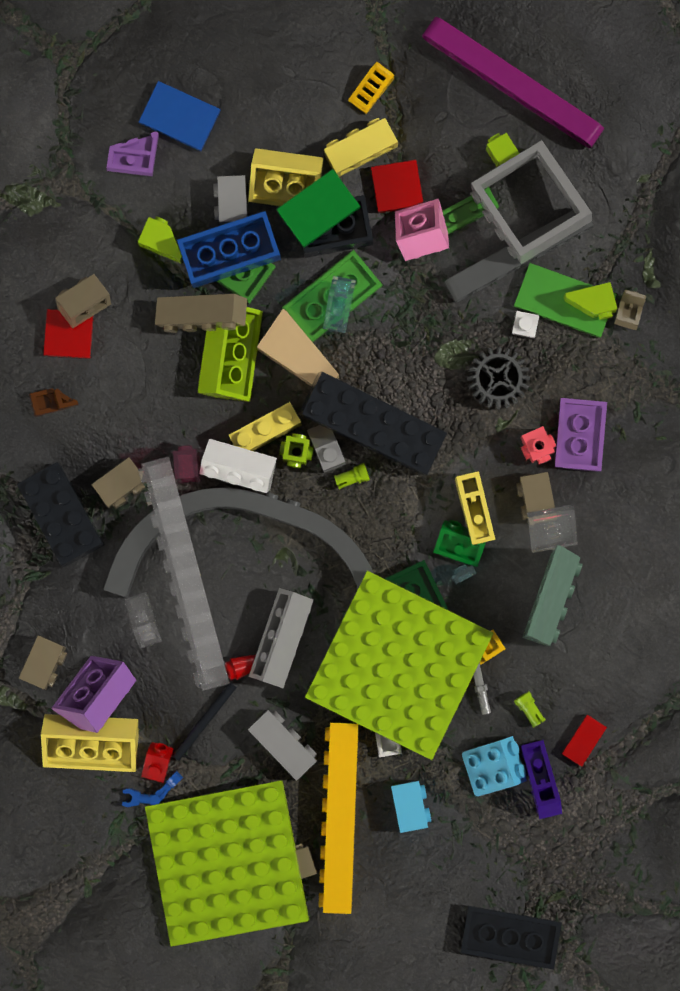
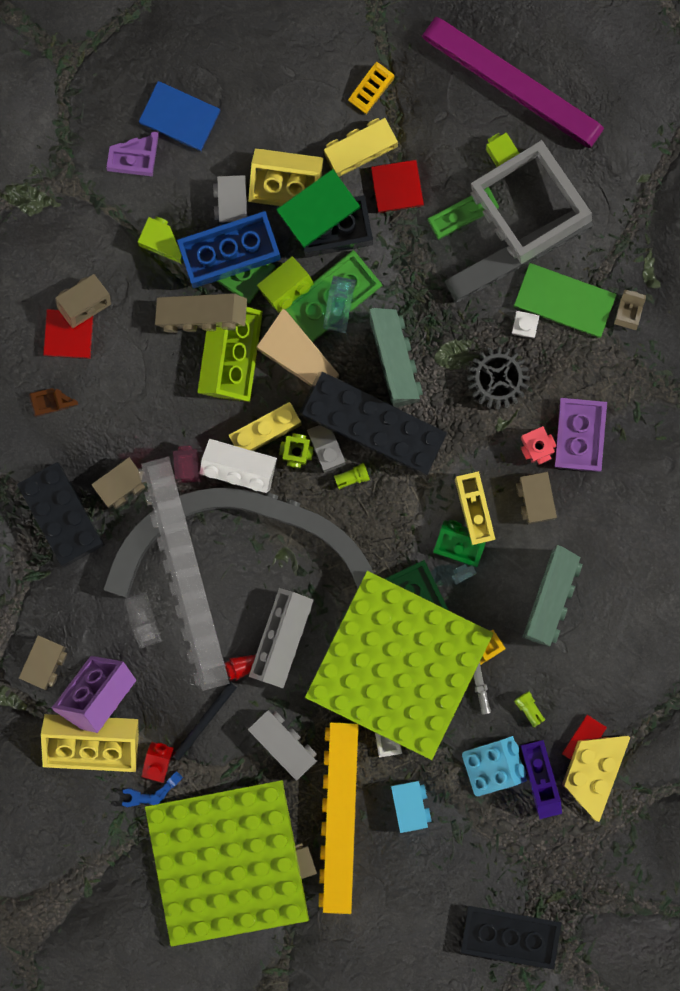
(285, 284): none -> lime brick
(394, 358): none -> sand green slope
(421, 230): bright pink slope -> none
(552, 528): clear tile -> none
(593, 301): lime slope -> none
(594, 772): none -> light yellow wing

